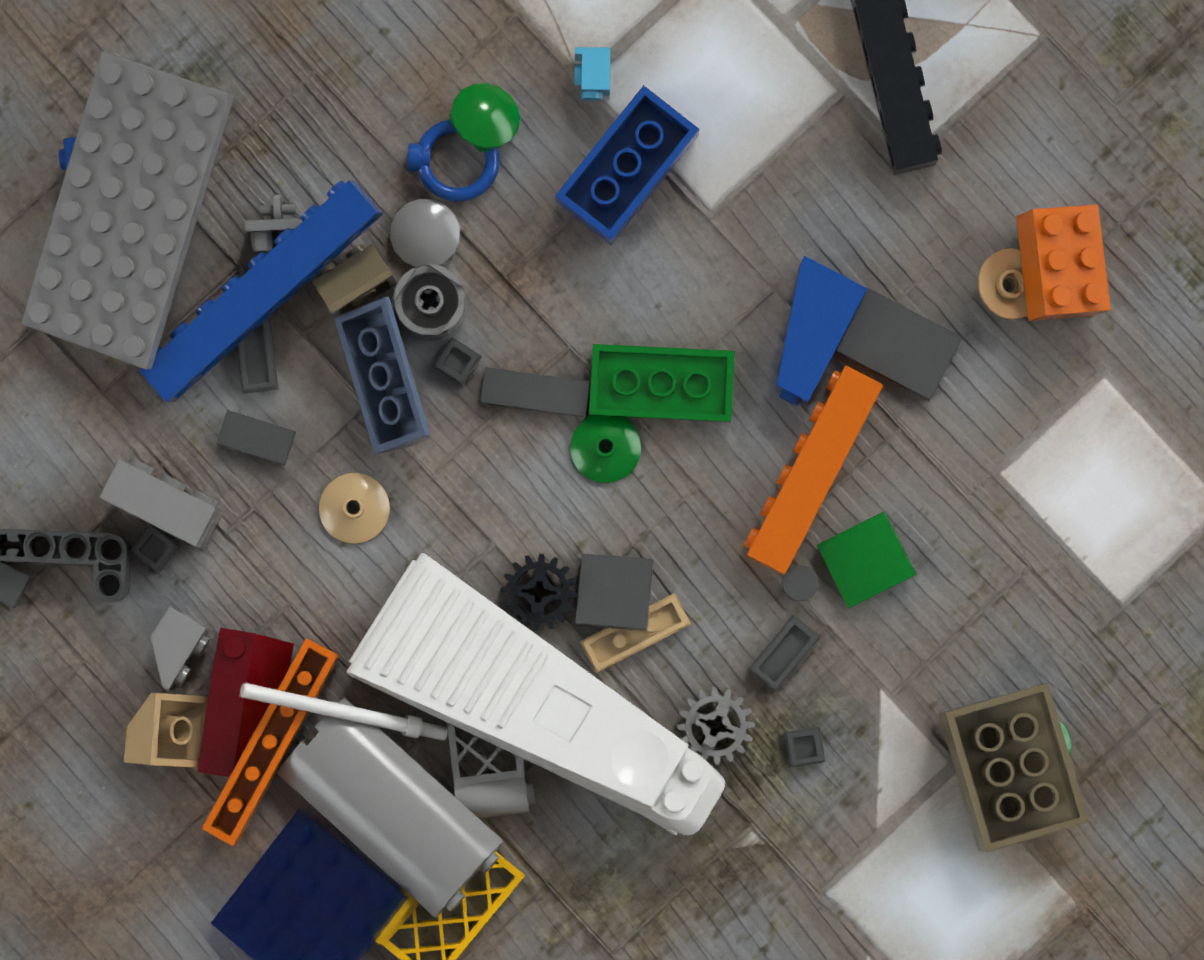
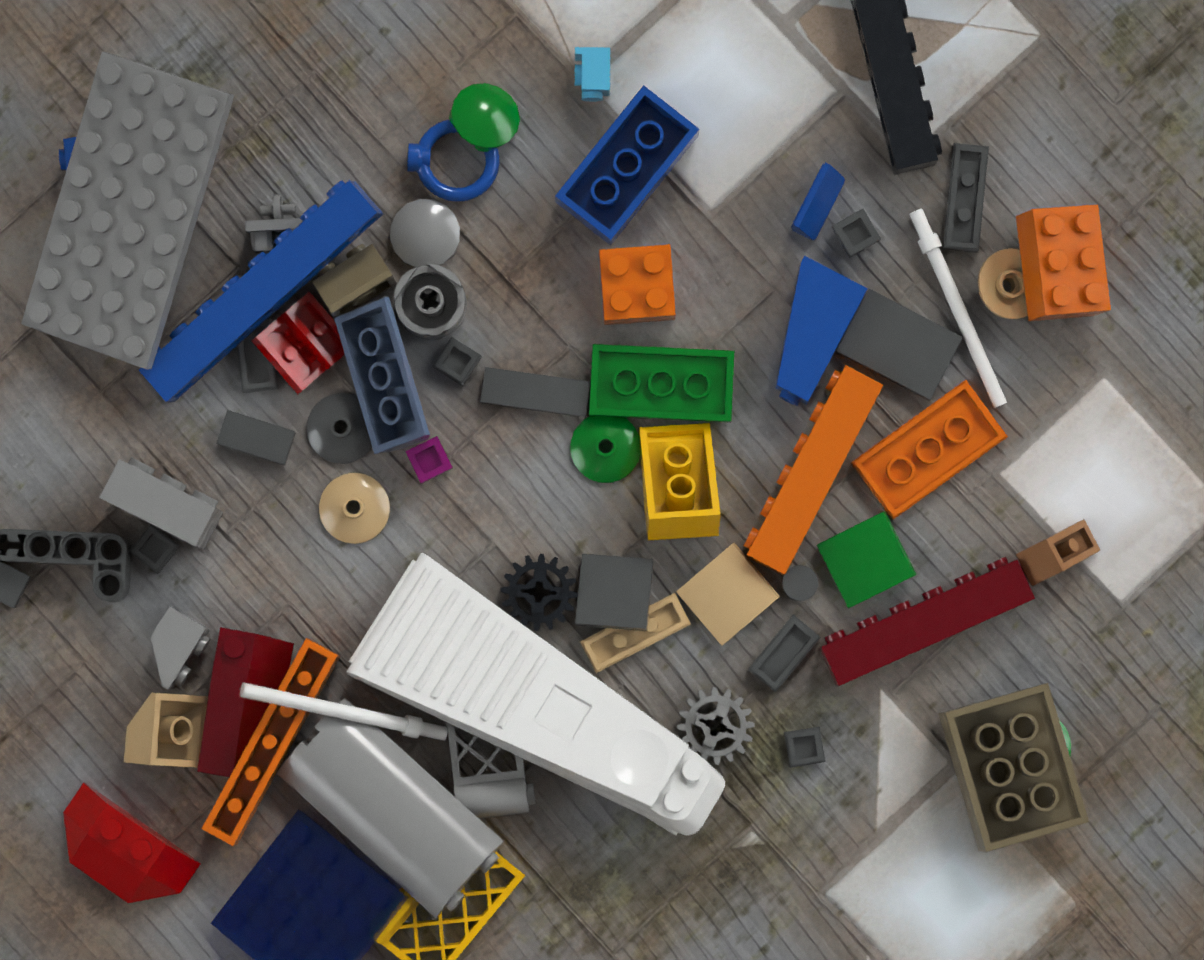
(123, 850): none -> red wedge
(301, 343): none -> red slope
(322, 436): none -> dark grey dish
(429, 459): none -> magenta plate
(637, 284): none -> orange brick
(679, 481): none -> yellow slope
(728, 594): none -> tan slope
(818, 202): none -> blue slope
(856, 233): none -> dark grey plate
(926, 622): none -> dark red brick
(929, 449): none -> orange tile
(930, 245): none -> white bar
(965, 197): none -> dark grey tile
(1058, 552): none -> medium nougat slope

